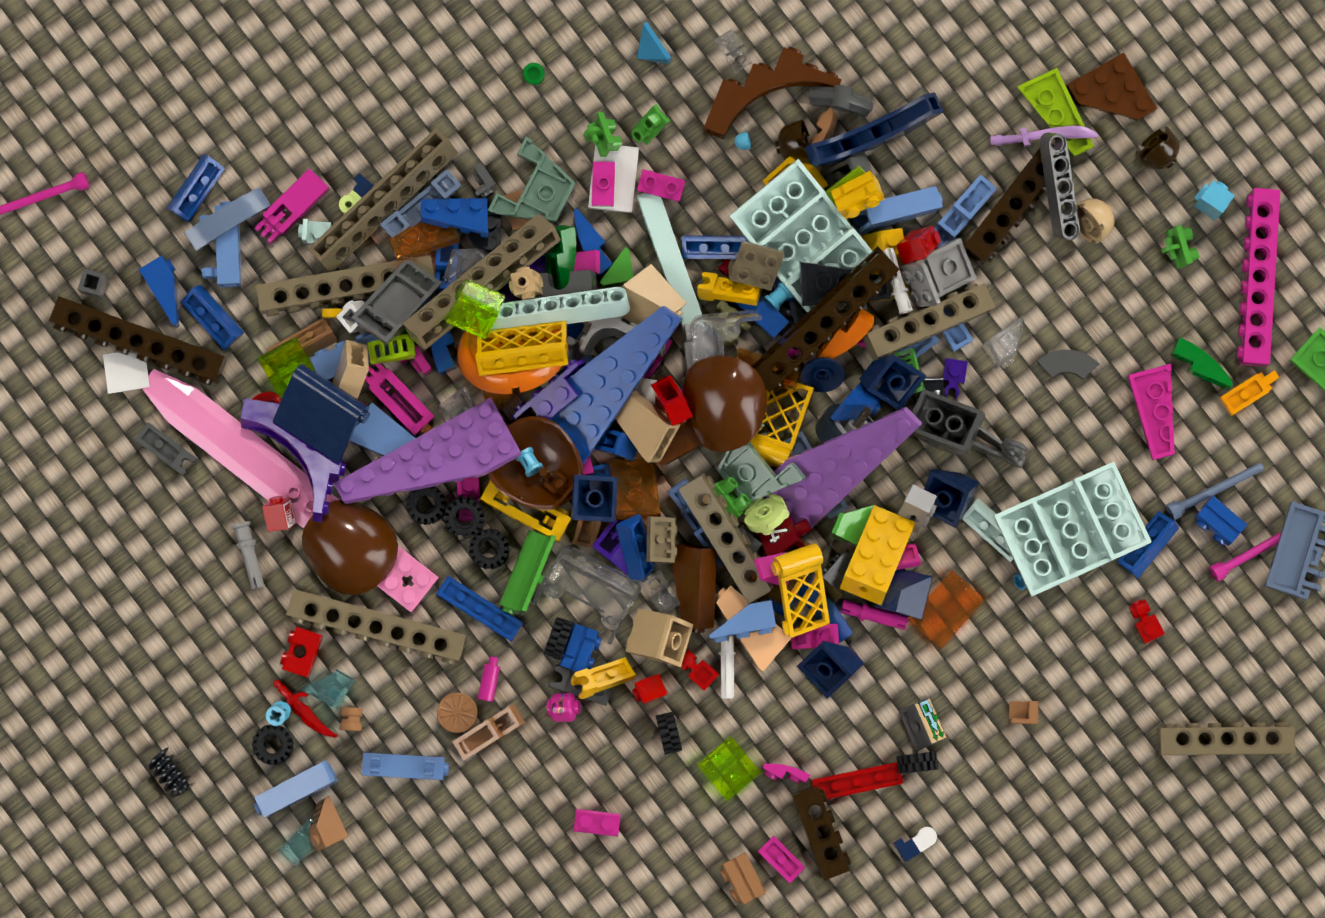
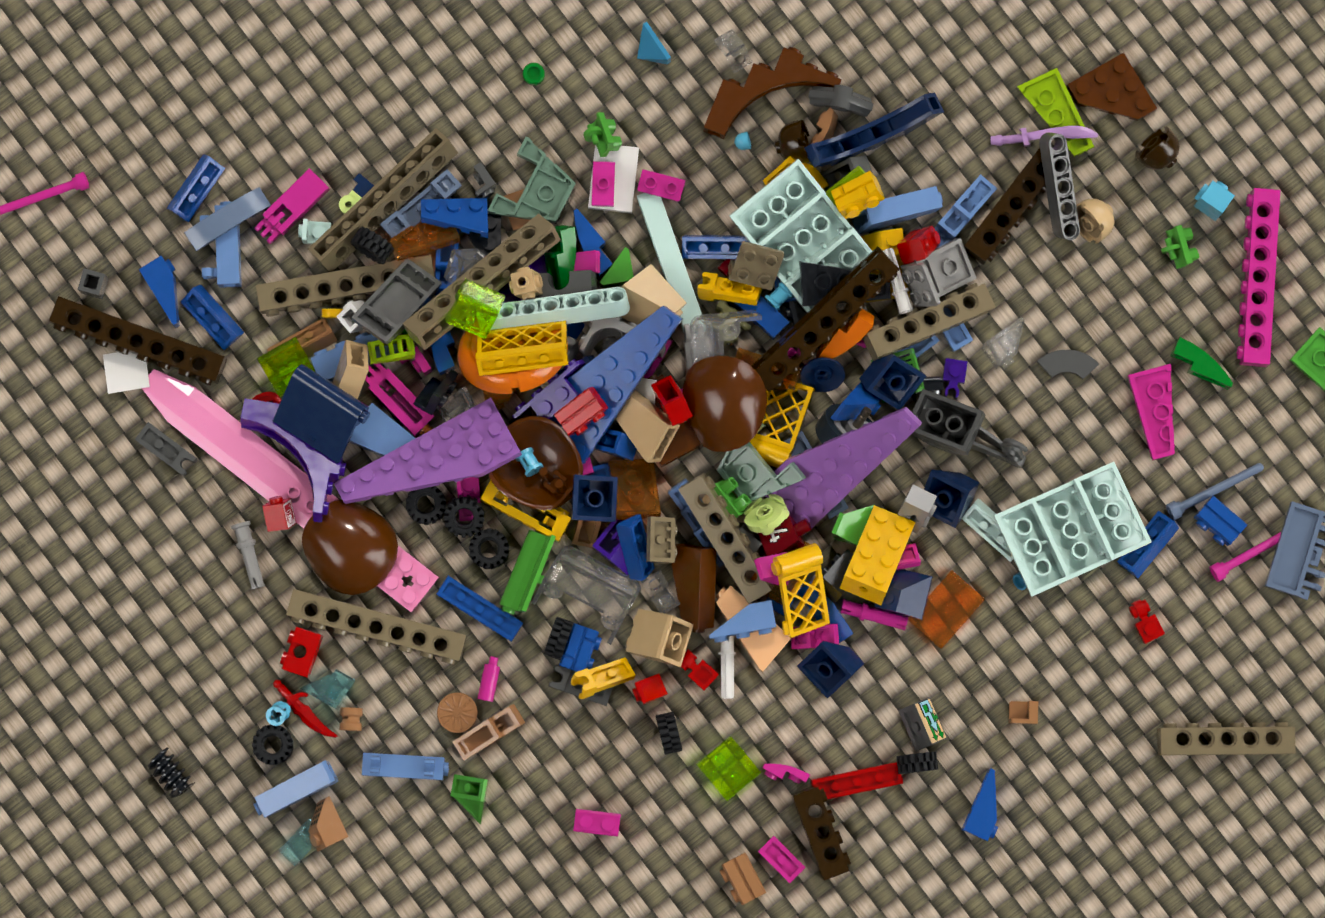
(372, 245): none -> black tyre
(436, 392): none -> black bracket
(470, 794): none -> bright green slope
(563, 707): dark pink head -> none
(581, 411): none -> brick
(650, 125): bright green hips -> none
(924, 839): leg -> none
(983, 813): none -> blue slope
(1248, 392): light orange hinge -> none

